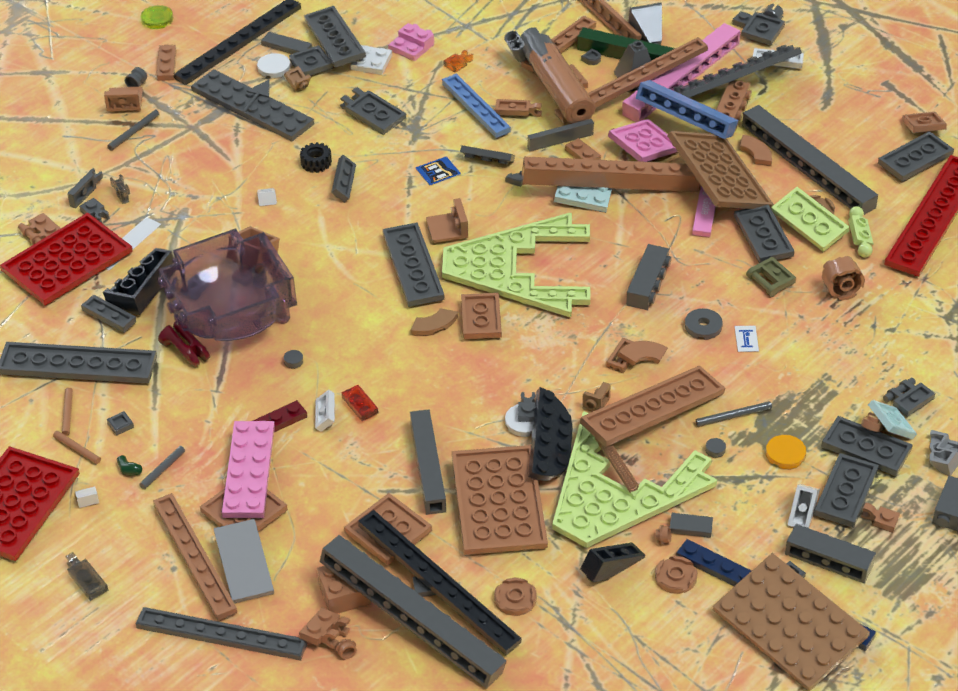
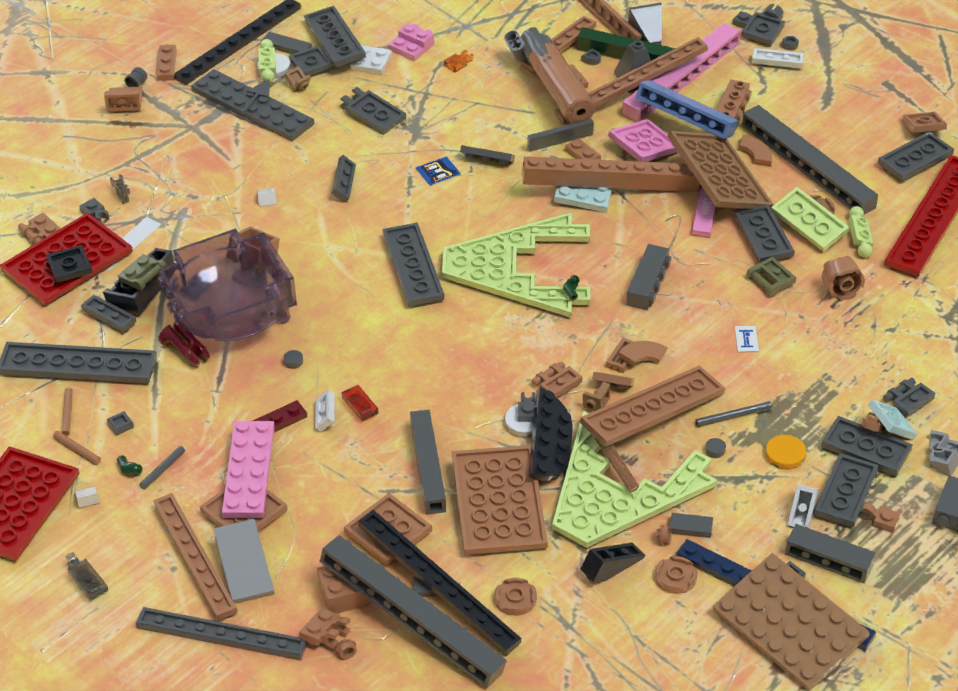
(69, 264): none -> black plate
(84, 188): dark grey plate -> none
(133, 129): dark grey piece -> none
(141, 271): none -> olive plate
(156, 16): clear neon green tile -> none
(267, 60): none -> yellowish green plate
(308, 159): black tyre -> none
(428, 325): medium nougat tile -> none
(450, 225): nougat bracket -> none
(476, 105): medium blue plate -> none
(481, 316): nougat plate -> none
(515, 179): dark grey tile -> none
(517, 108): nougat plate -> none
(560, 381): none -> nougat plate
(570, 287): none -> dark green arm
(620, 381): none -> nougat plate
(707, 316): dark grey tile -> none
(739, 70): dark grey plate -> none
(790, 43): none -> dark grey tile

